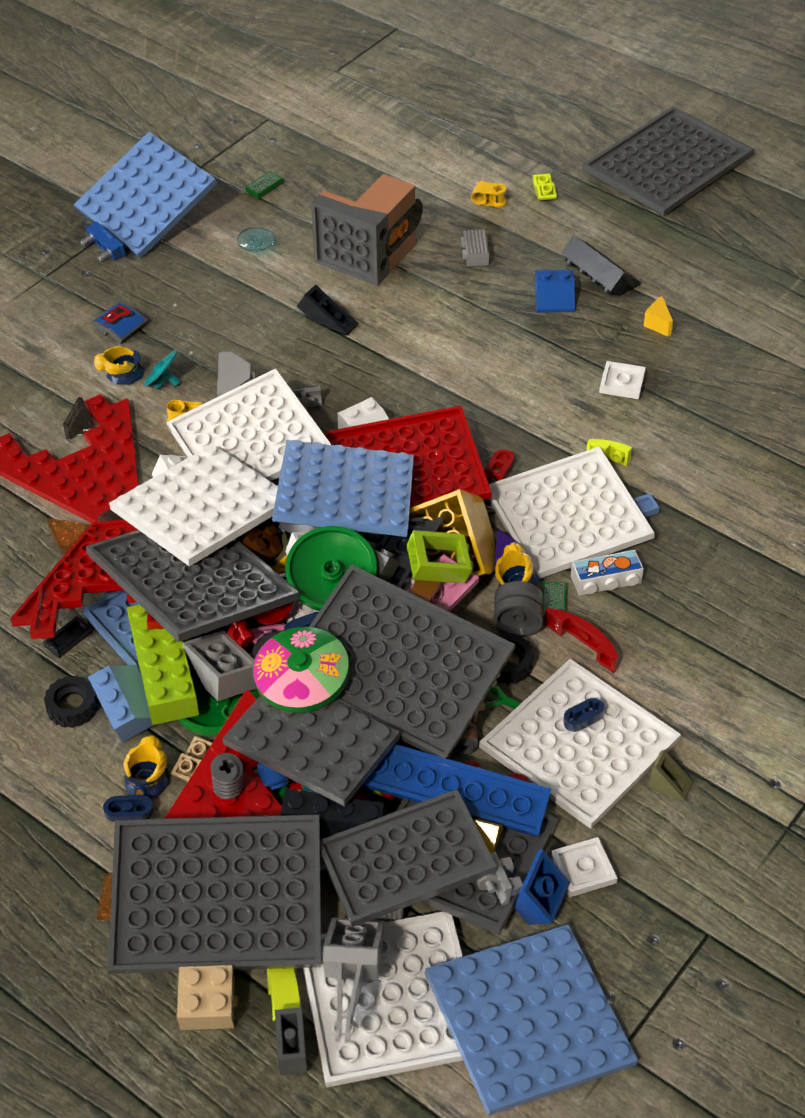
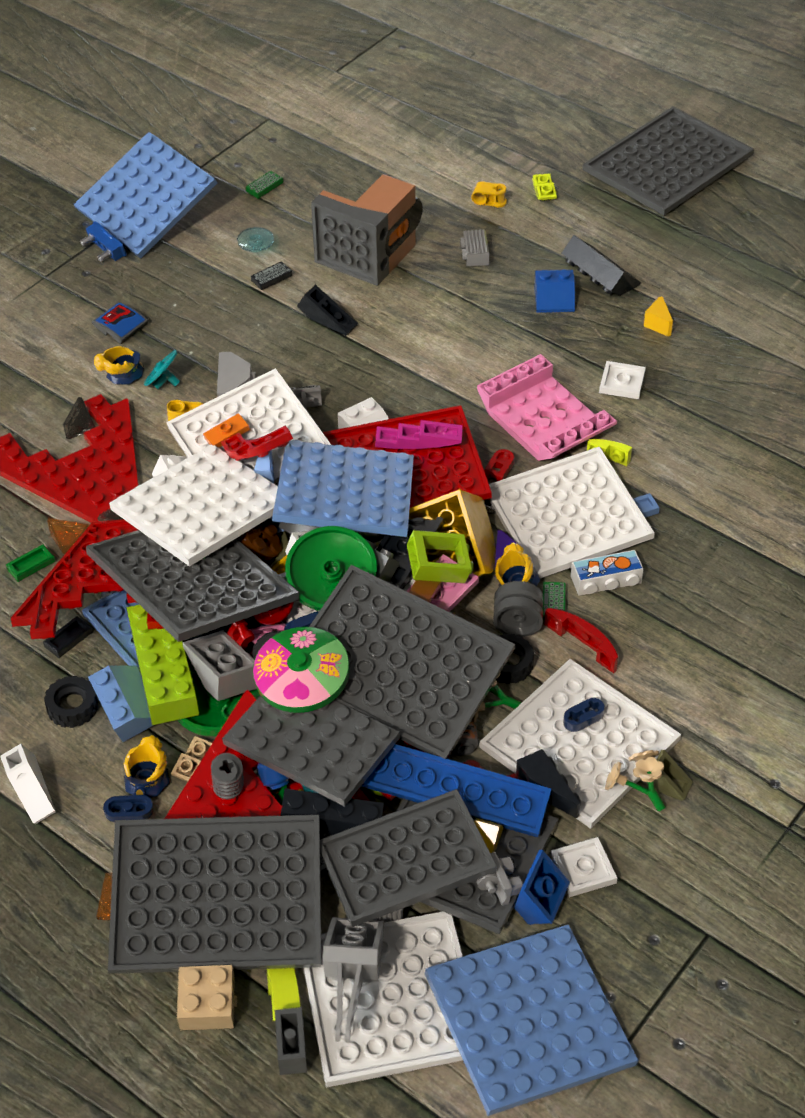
(28, 782): none -> white slope
(30, 563): none -> green tile
(226, 429): none -> orange plate
(239, 448): none -> red plate
(264, 467): none -> light blue slope
(271, 275): none -> black tile
(426, 435): none -> dark pink slope
(530, 392): none -> bright pink slope
(541, 770): none -> black slope
(646, 769): none -> tan plant

